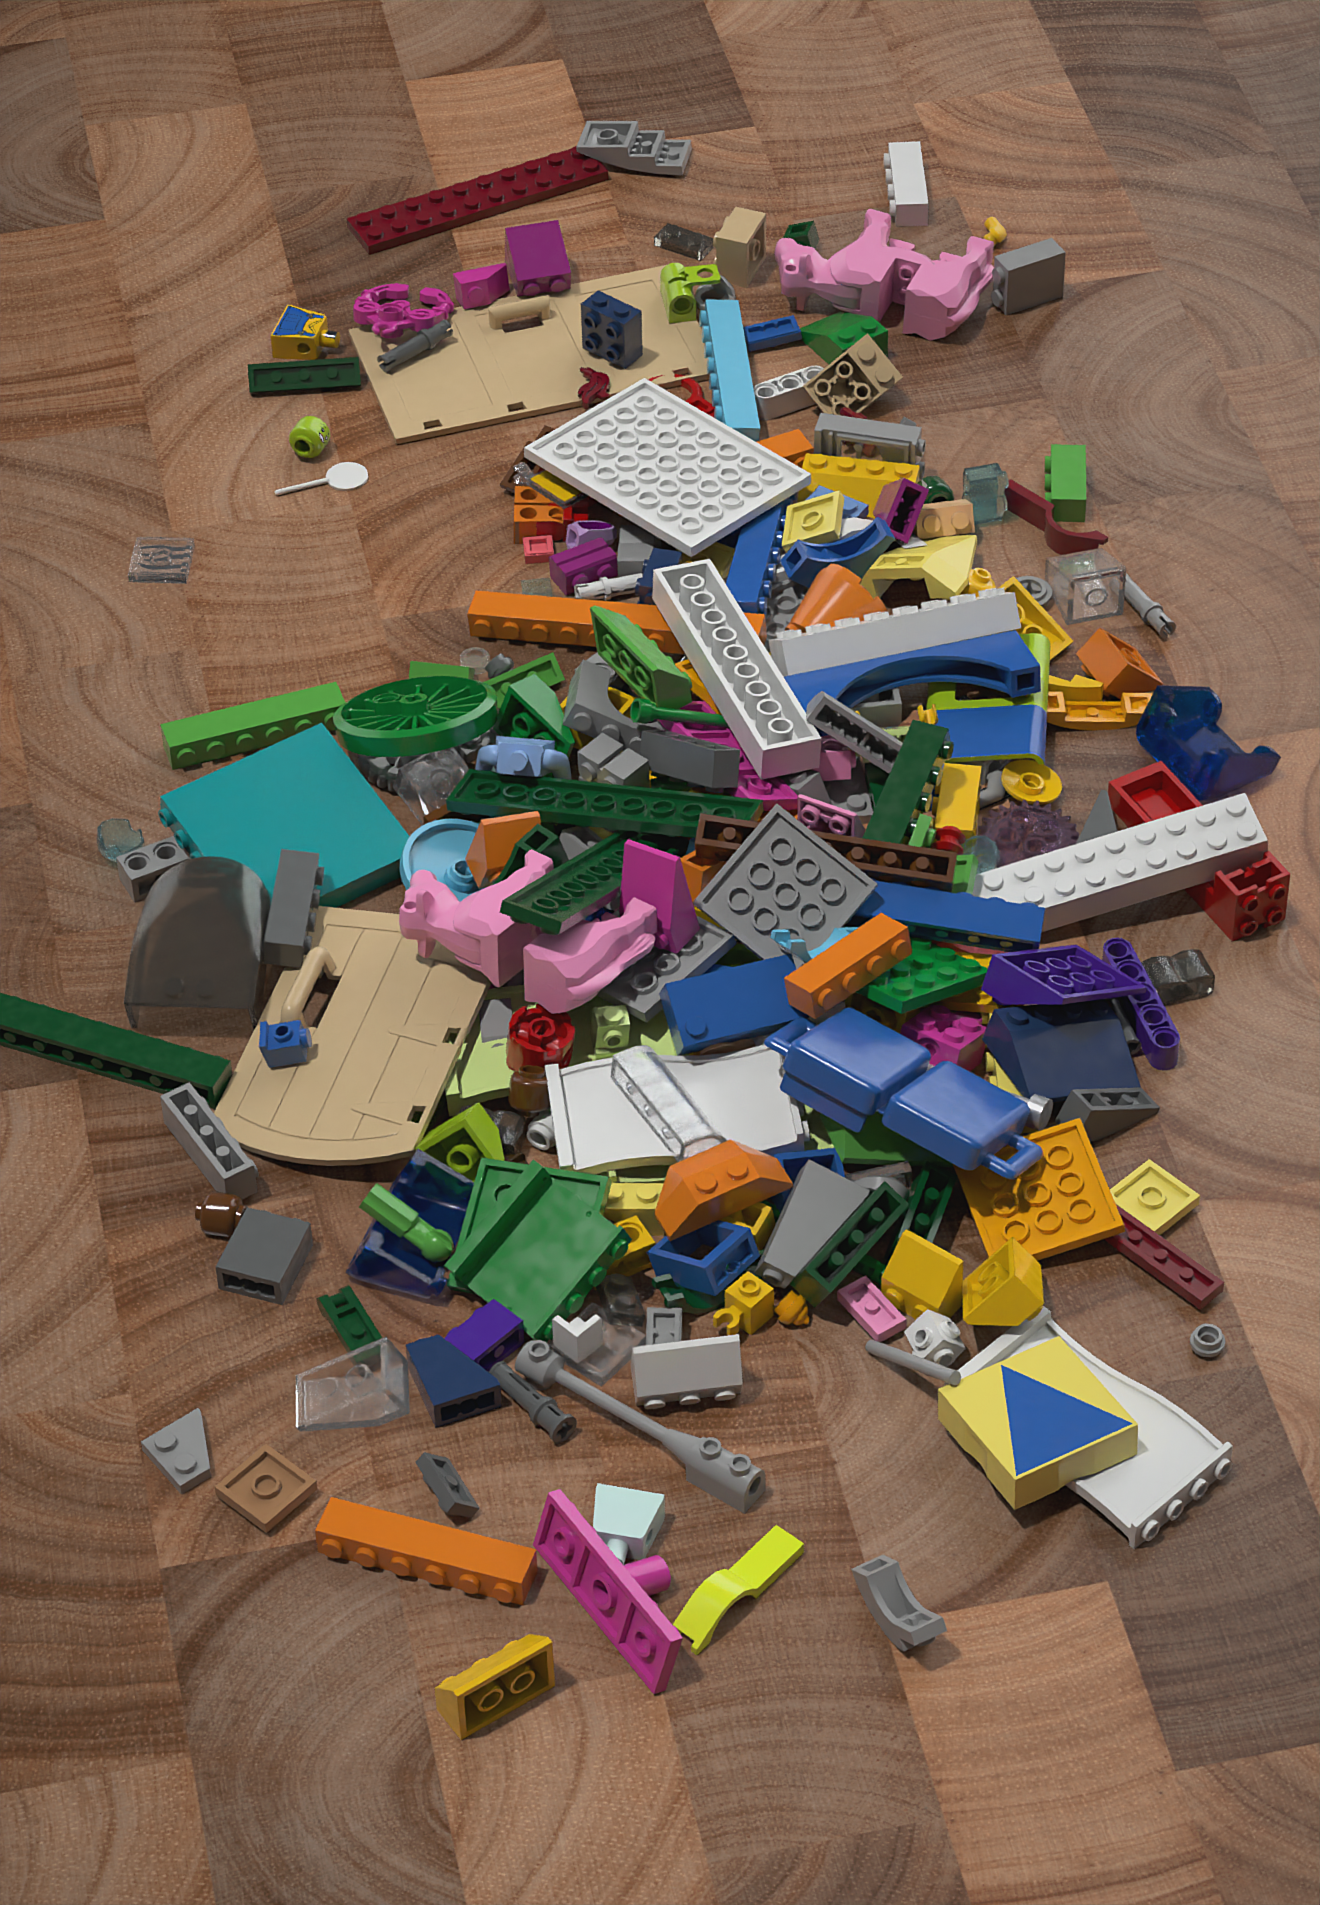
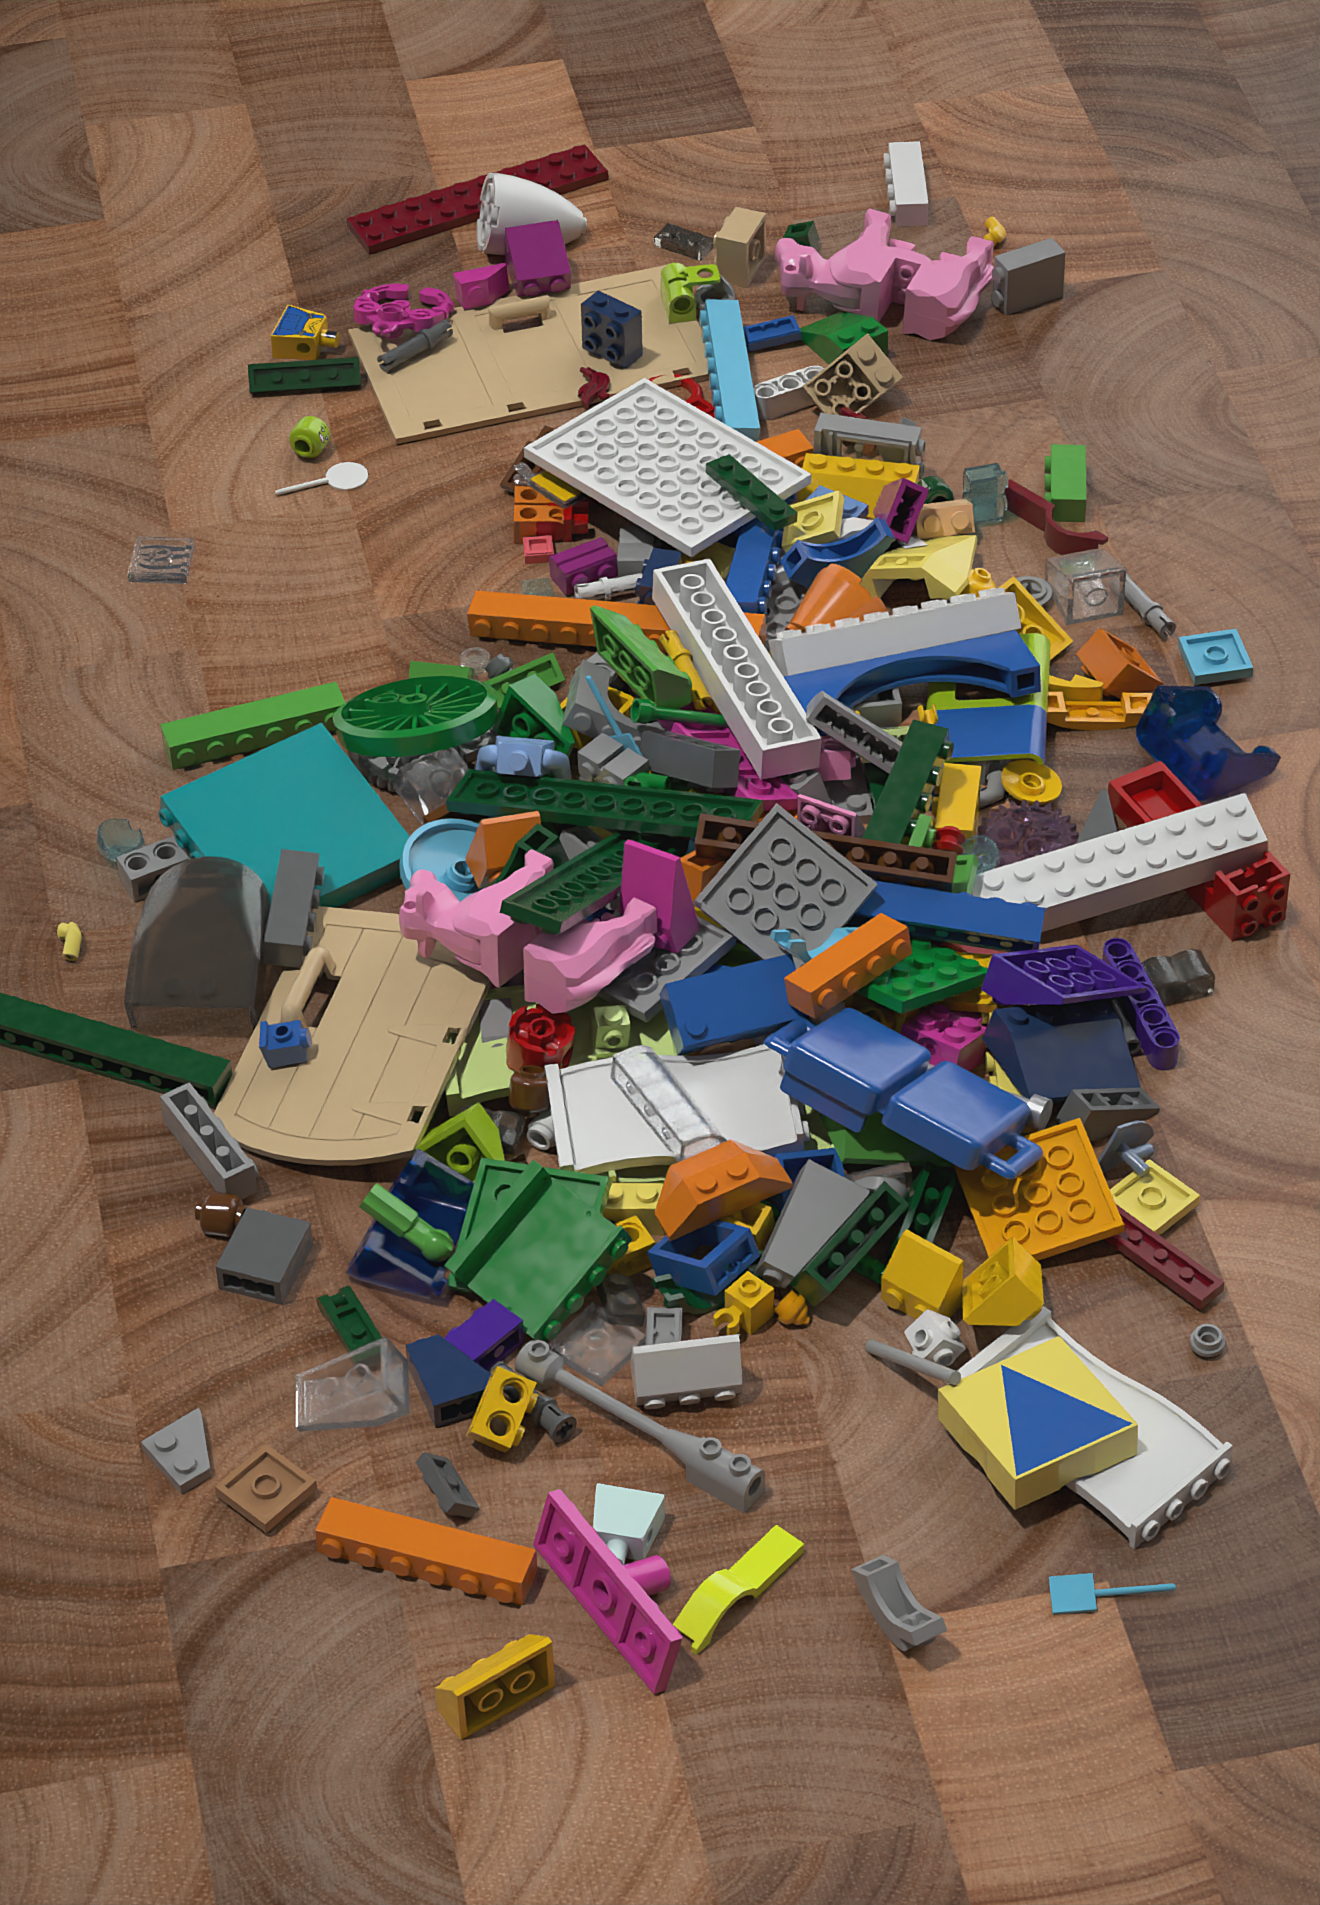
(73, 939): none -> light yellow arm
(494, 1406): none -> yellow brick
(518, 202): none -> white cylinder
(578, 1337): white panel -> none
(586, 531): lavender rock -> none
(625, 739): none -> medium azure piece
(634, 149): light grey slope -> none
(649, 781): none -> green arm
(683, 661): none -> yellow pin
(751, 492): none -> dark green plate
(871, 1309): bright pink plate -> none
(1078, 1595): none -> medium azure piece
(1129, 1145): none -> sand blue shield
(1215, 656): none -> medium azure plate

